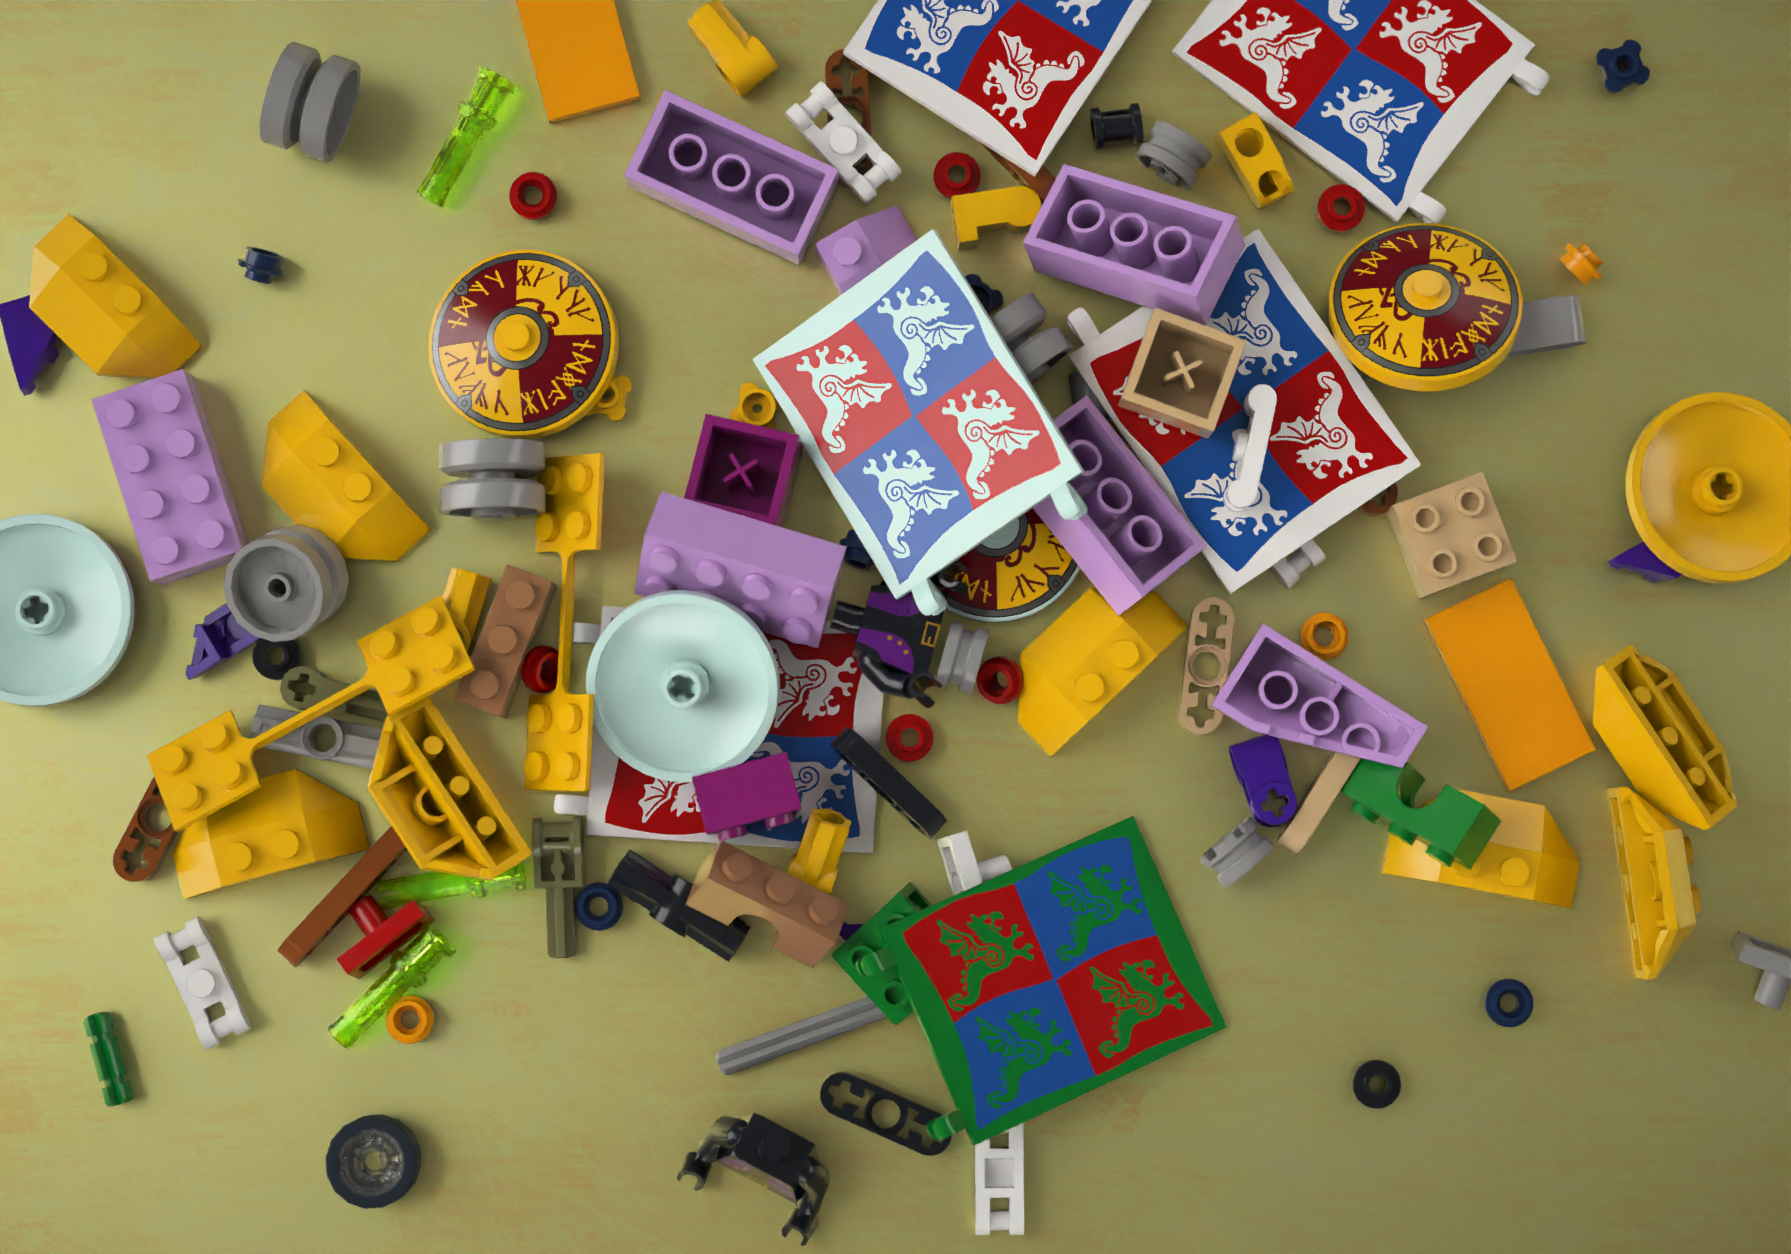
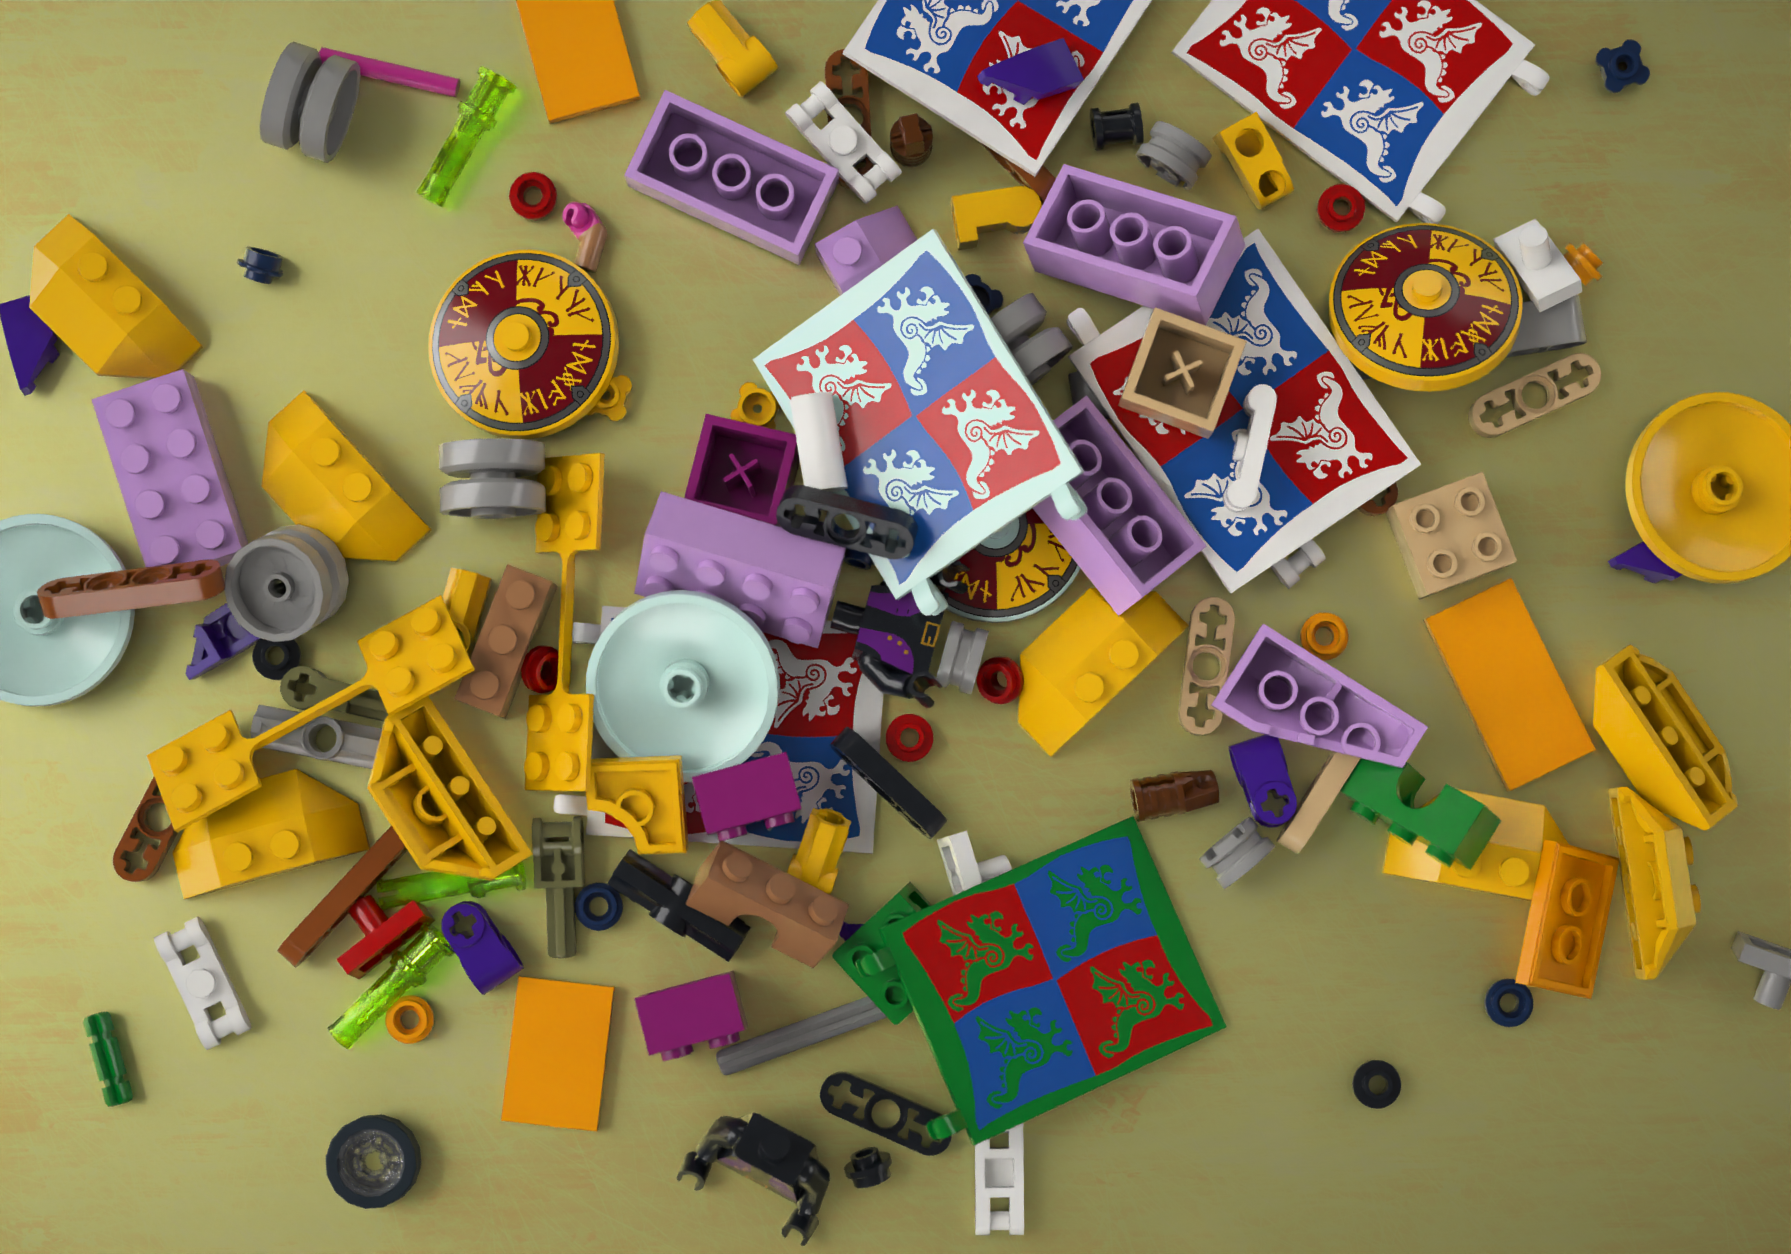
(131, 589): none -> dark orange beam
(399, 74): none -> dark pink bar
(485, 955): none -> dark purple piece
(558, 1053): none -> light orange tile
(589, 231): none -> arm
(645, 798): none -> yellow tile
(692, 1014): none -> magenta brick
(818, 441): none -> white brick
(828, 531): none -> black beam
(868, 1167): none -> black plate
(911, 140): none -> reddish brown hinge
(956, 160): red plate -> none
(1035, 72): none -> dark purple slope
(1173, 793): none -> reddish brown hinge
(1538, 265): none -> white tile
(1560, 369): none -> tan beam
(1567, 919): none -> light orange tile

